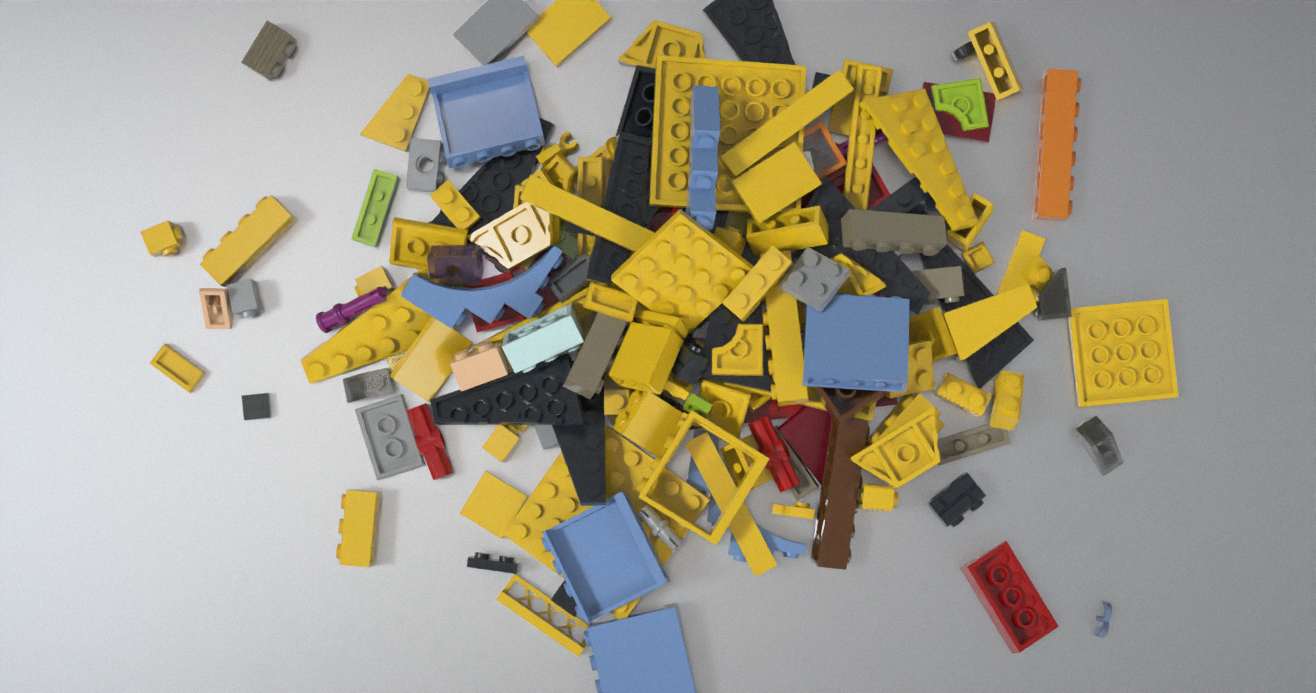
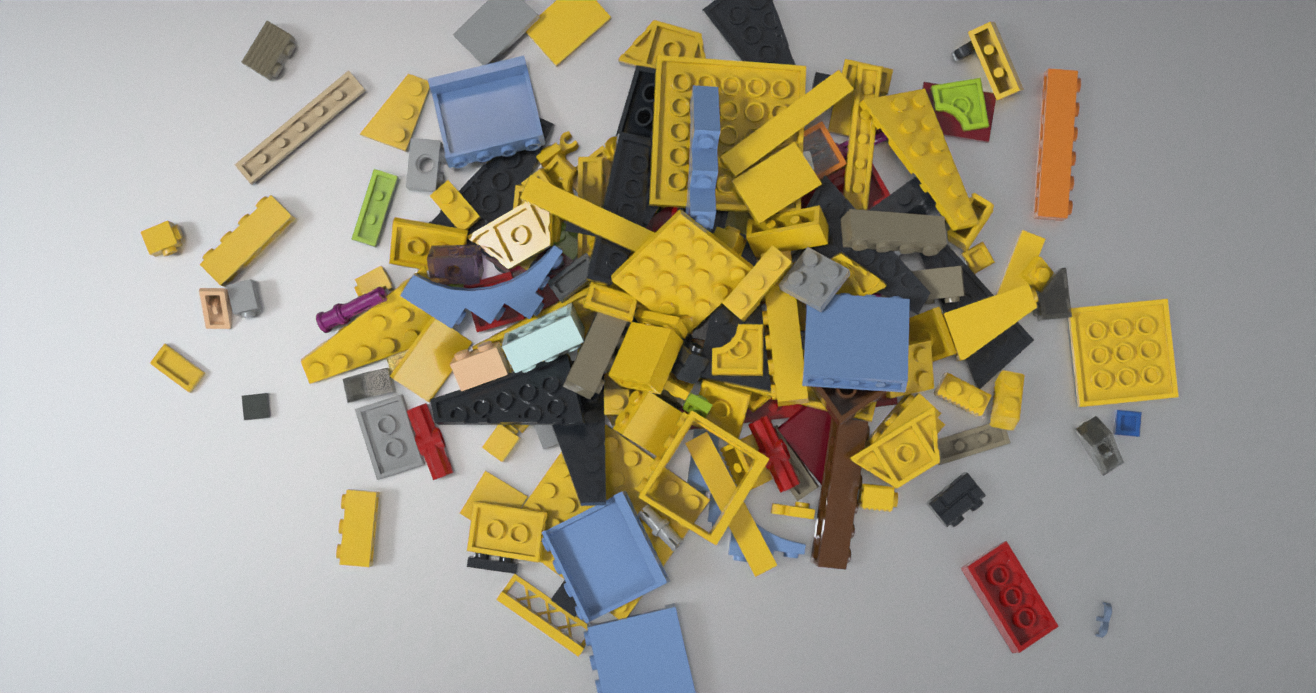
(300, 127): none -> tan plate
(507, 531): none -> yellow tile
(1127, 423): none -> blue tile

